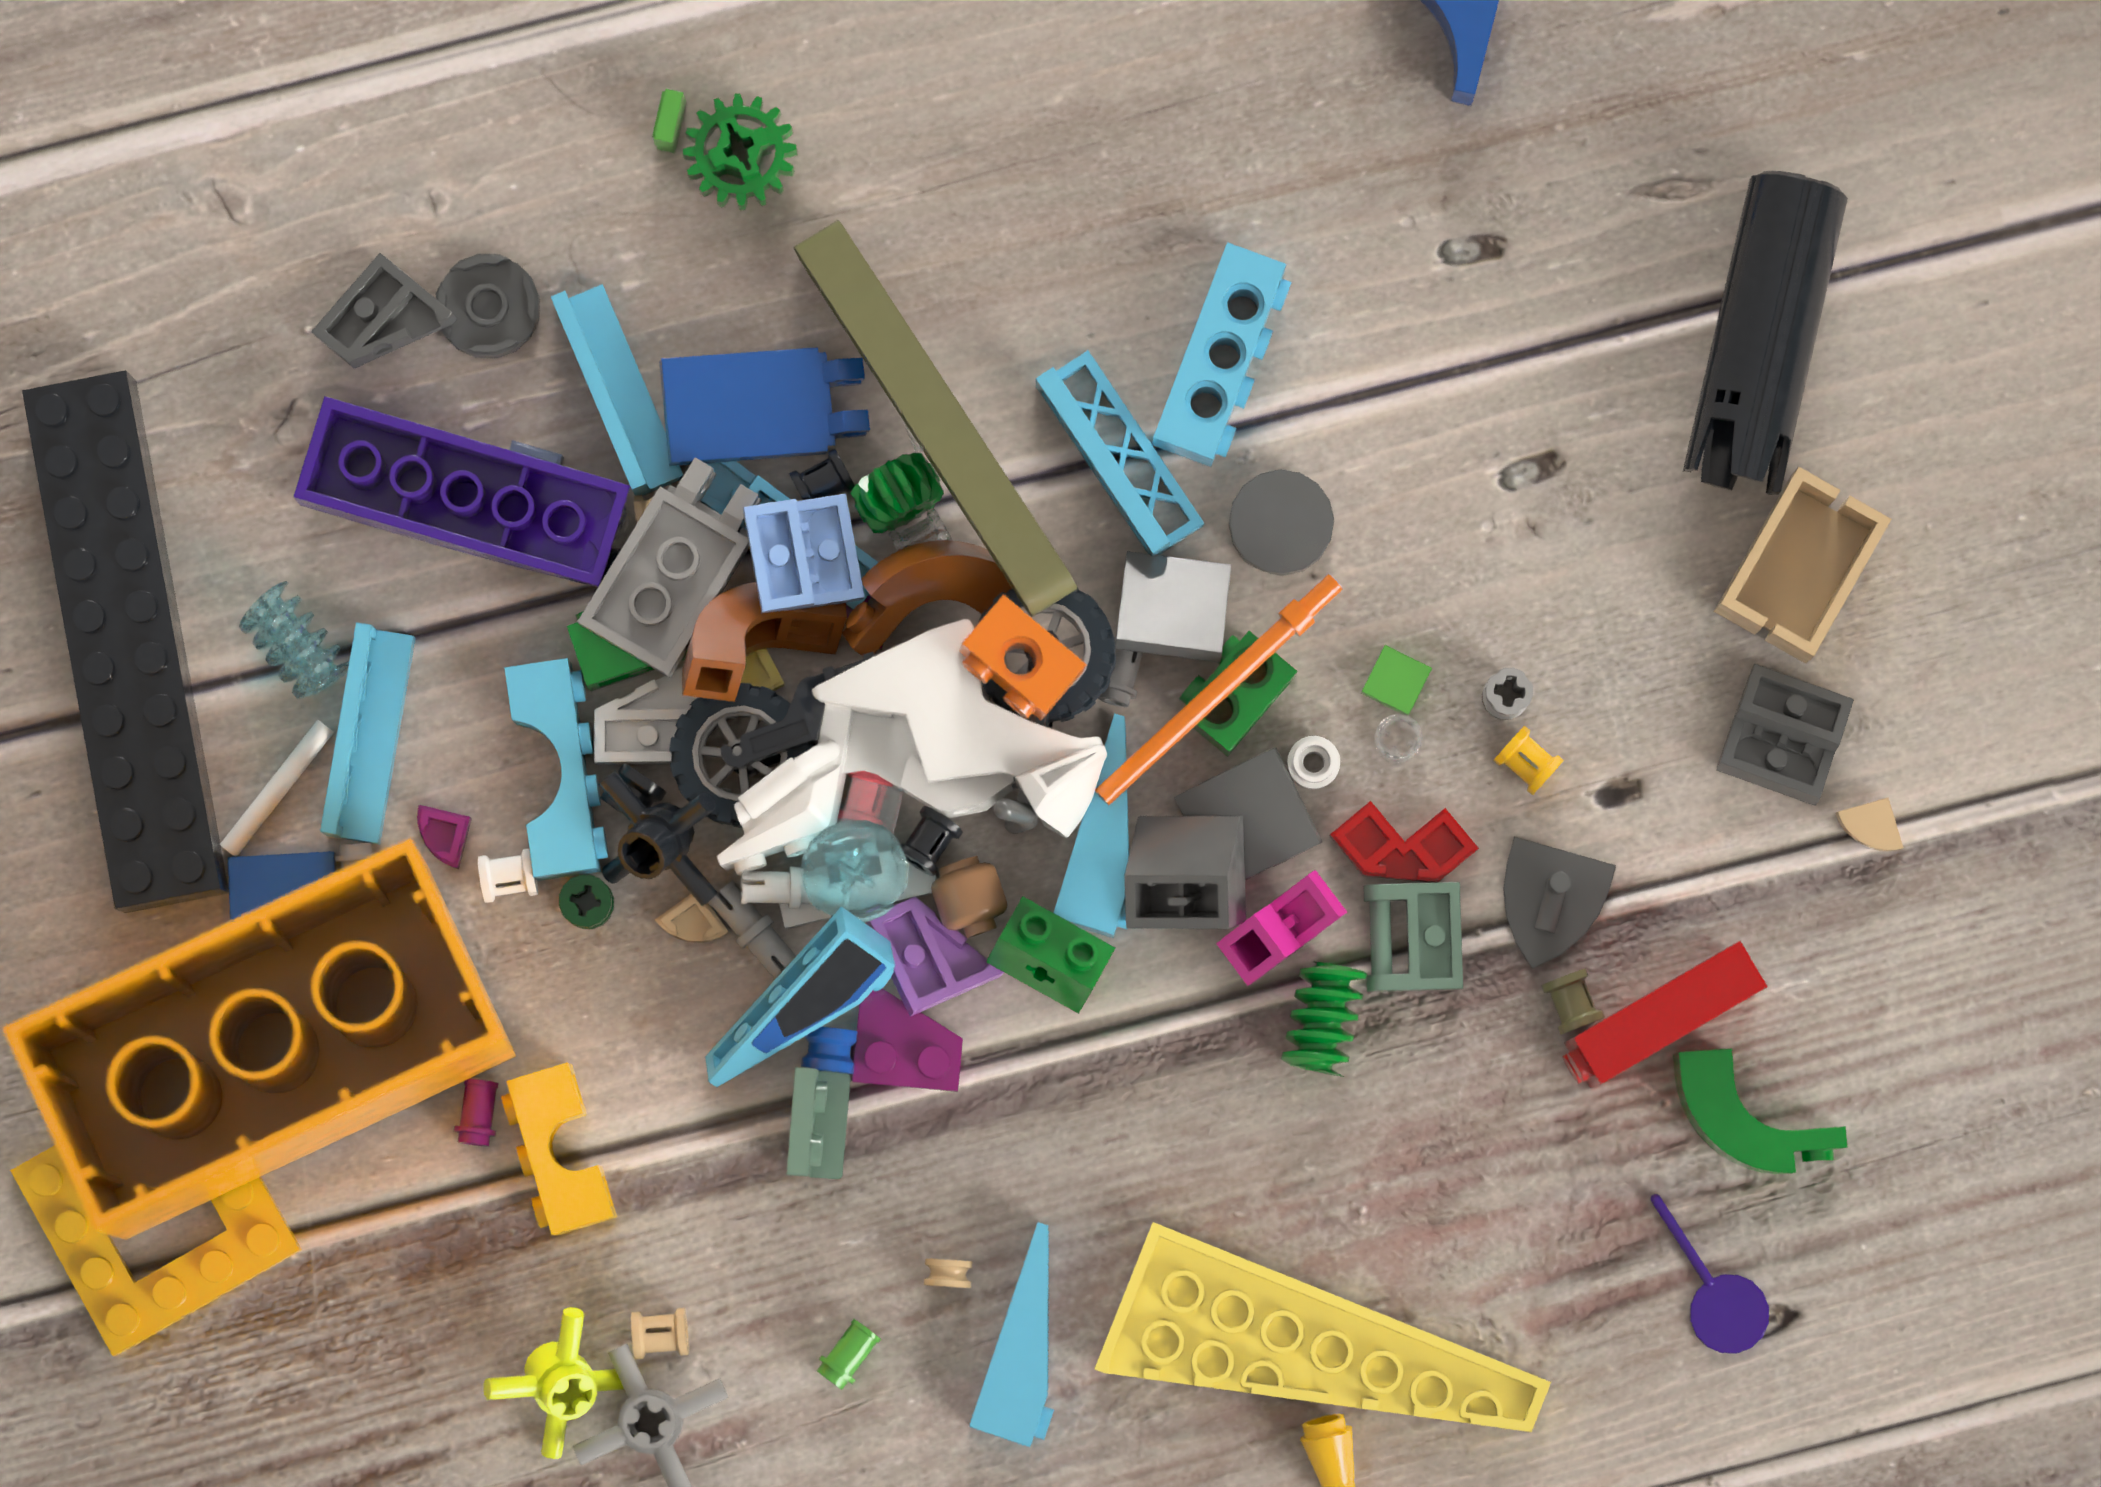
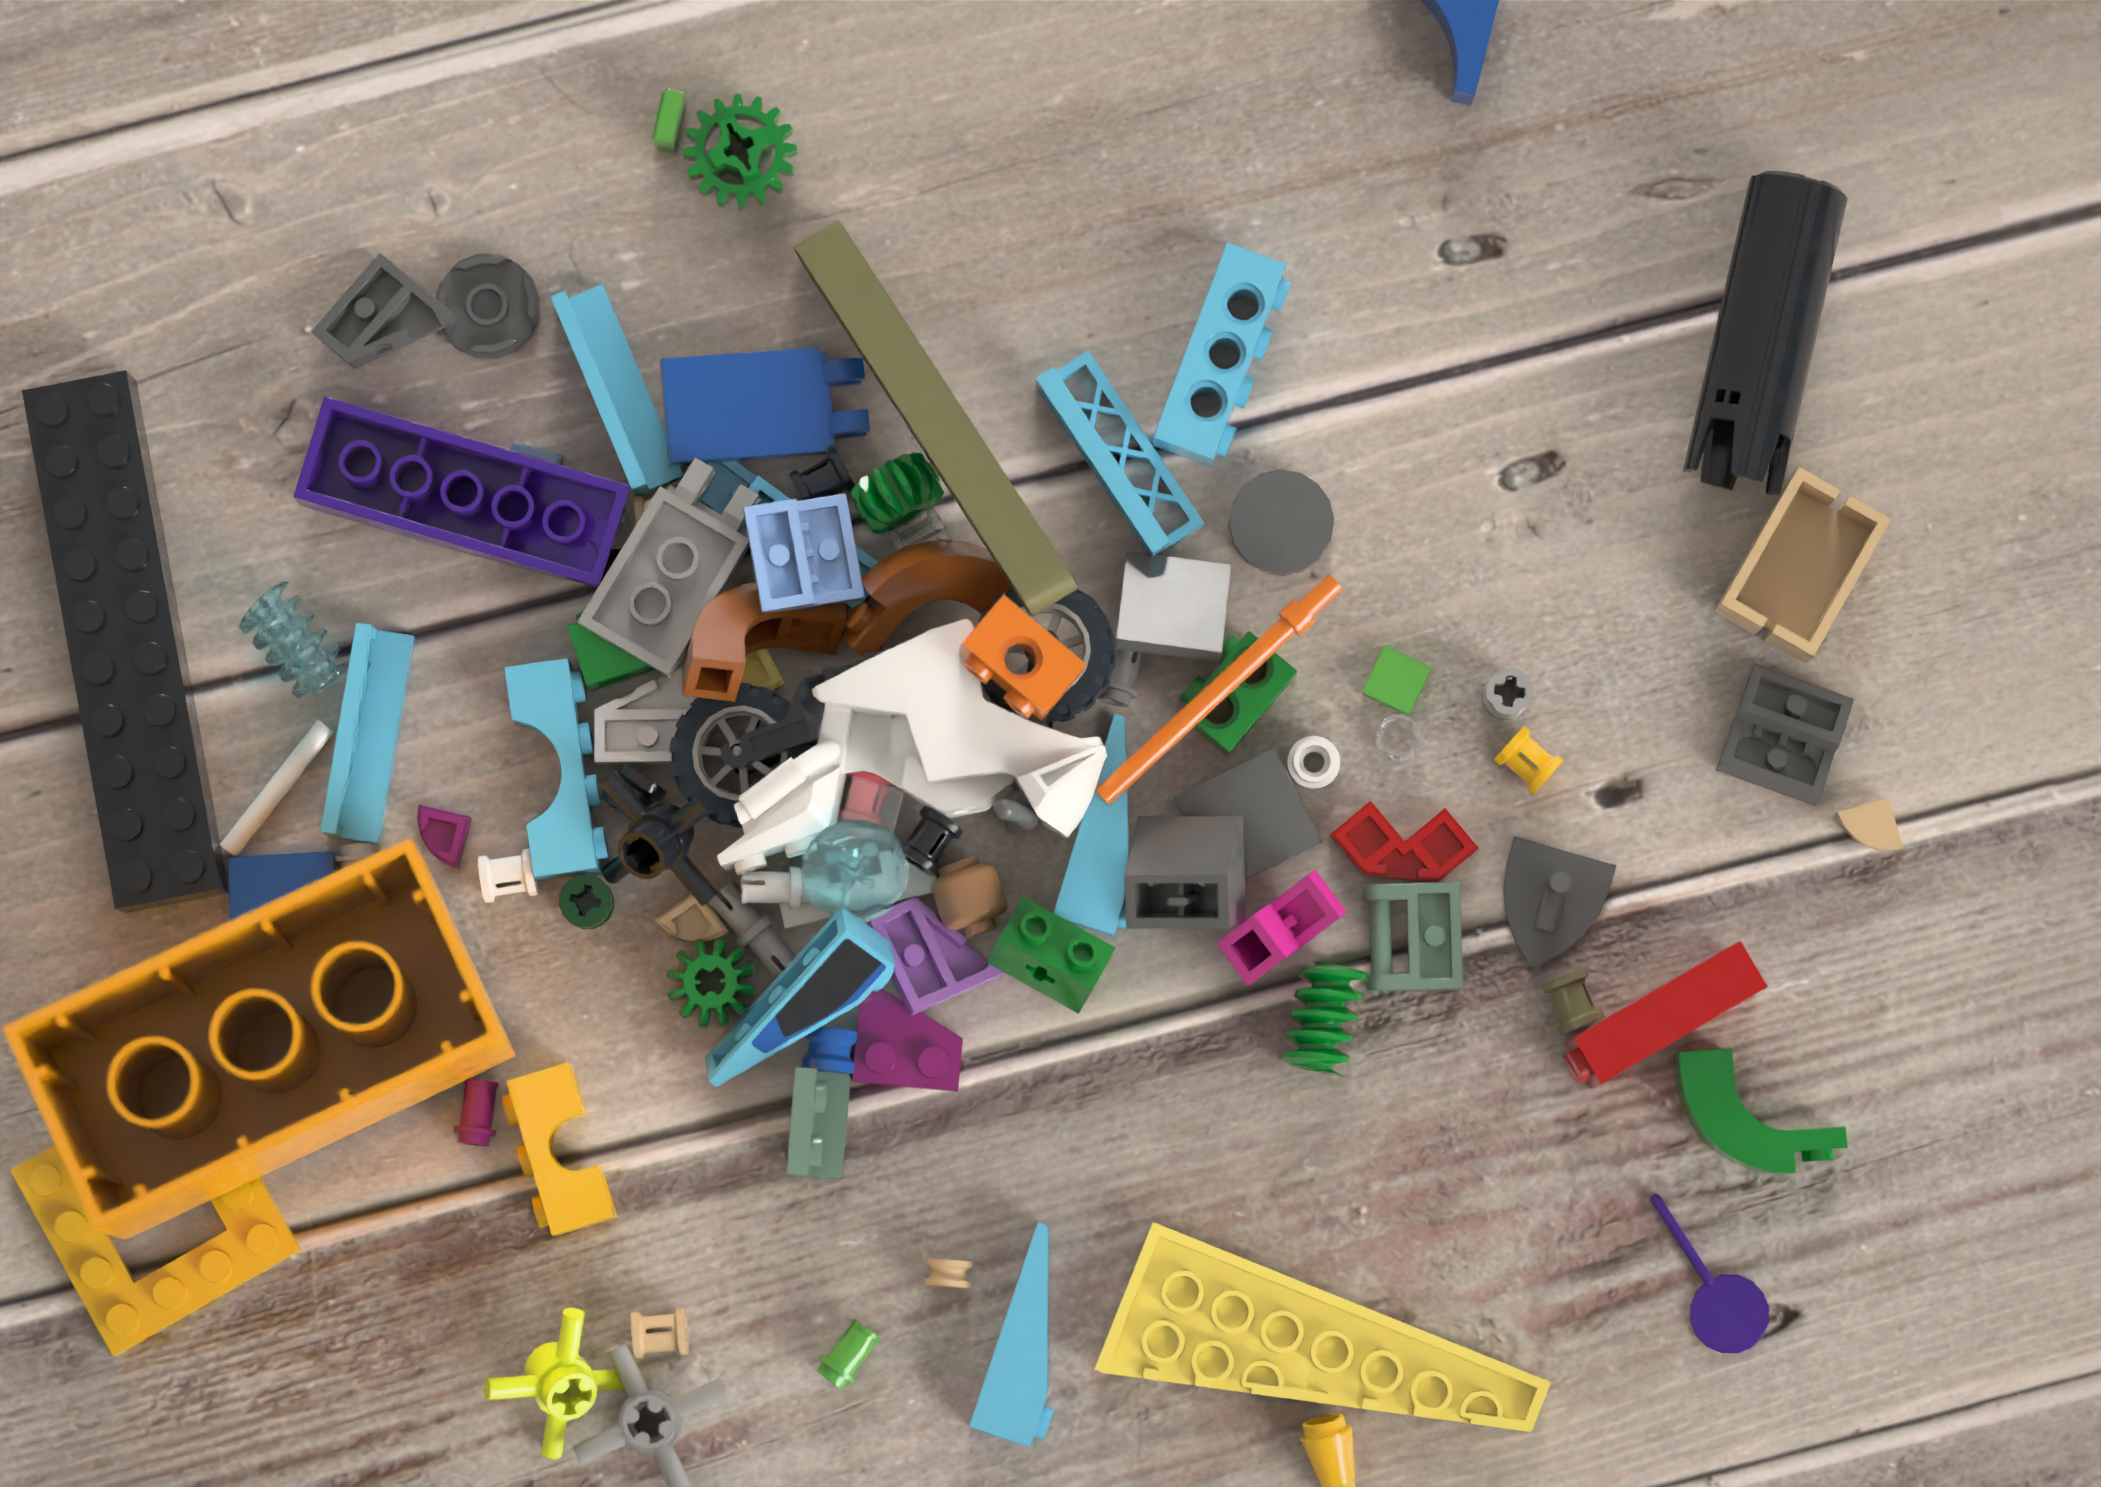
(712, 965): none -> green gear

